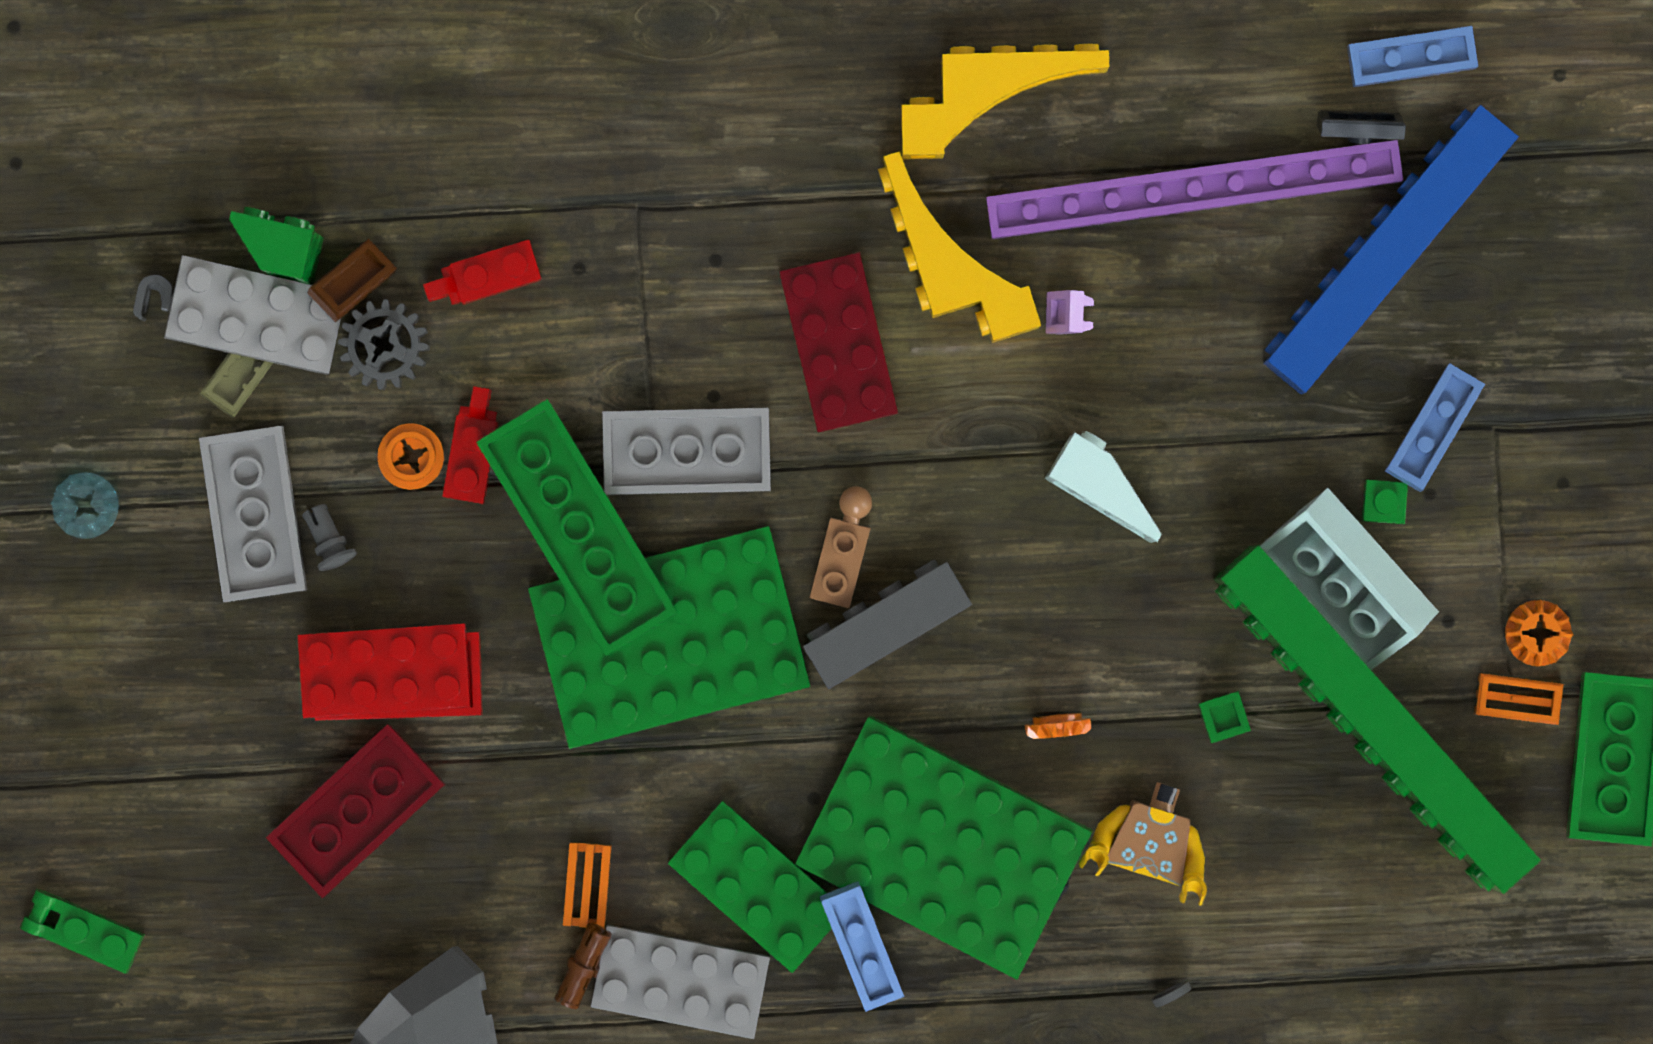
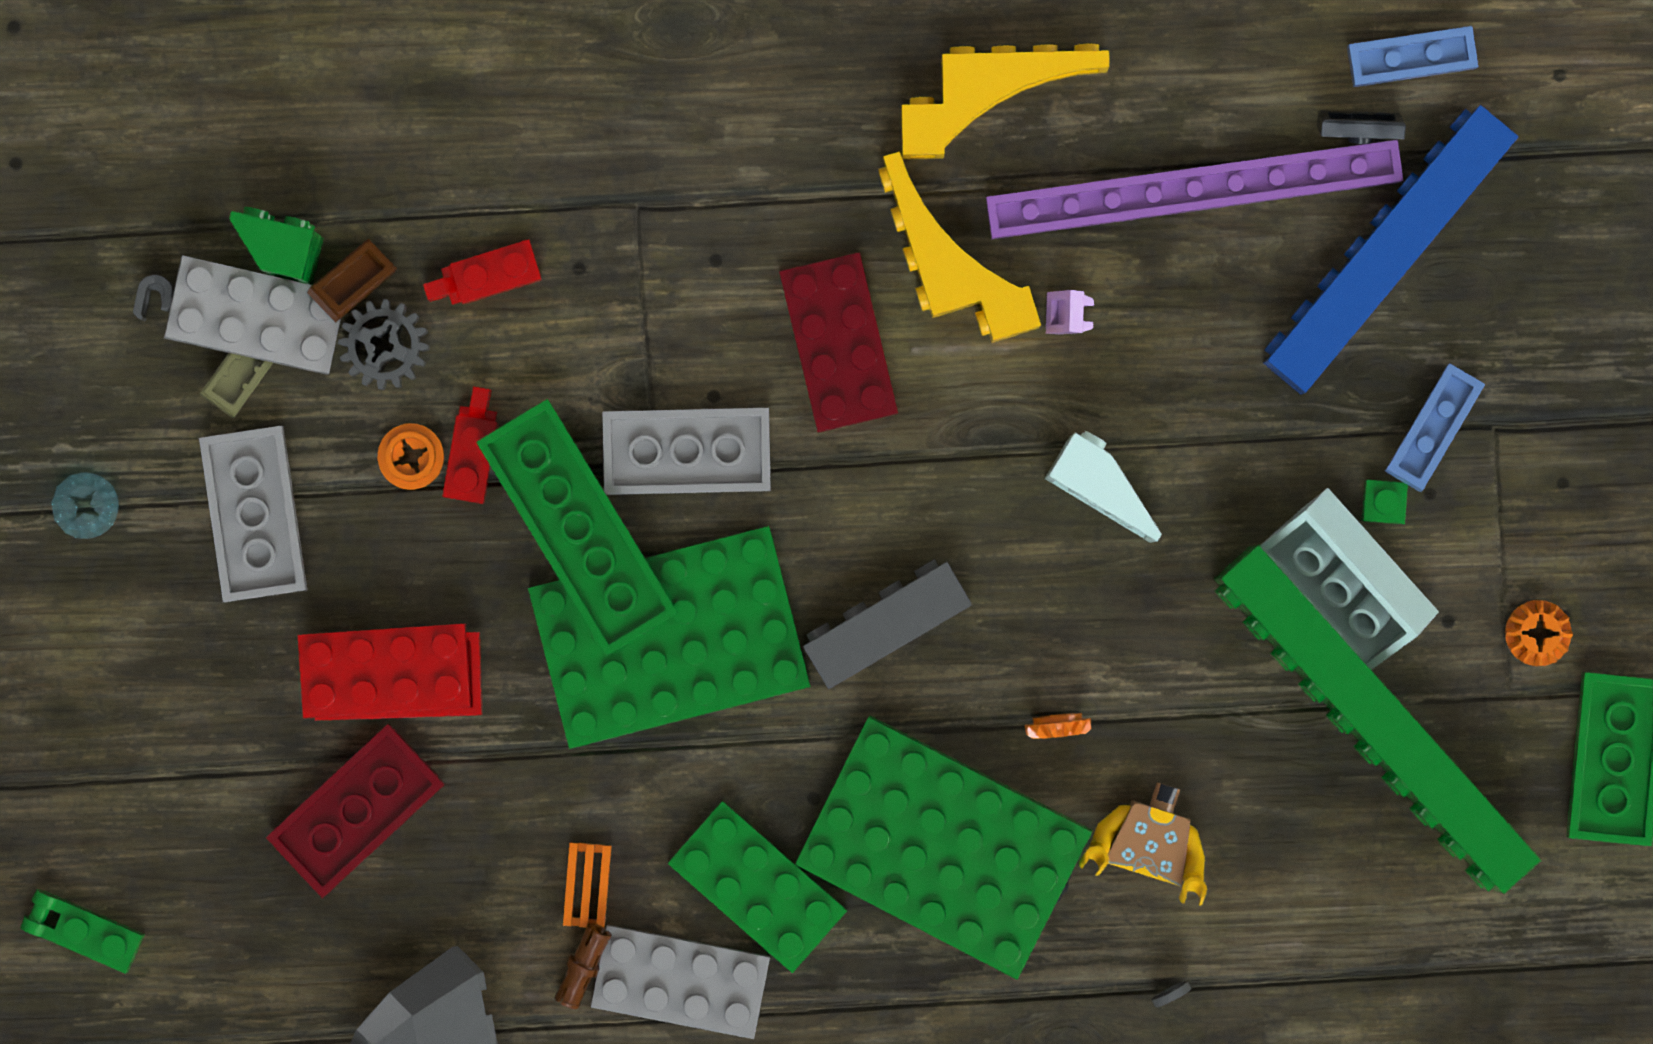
(328, 541): dark grey pin -> none
(843, 550): medium nougat plate -> none
(861, 946): medium blue plate -> none
(1224, 717): green plate -> none
(1483, 694): orange tile -> none

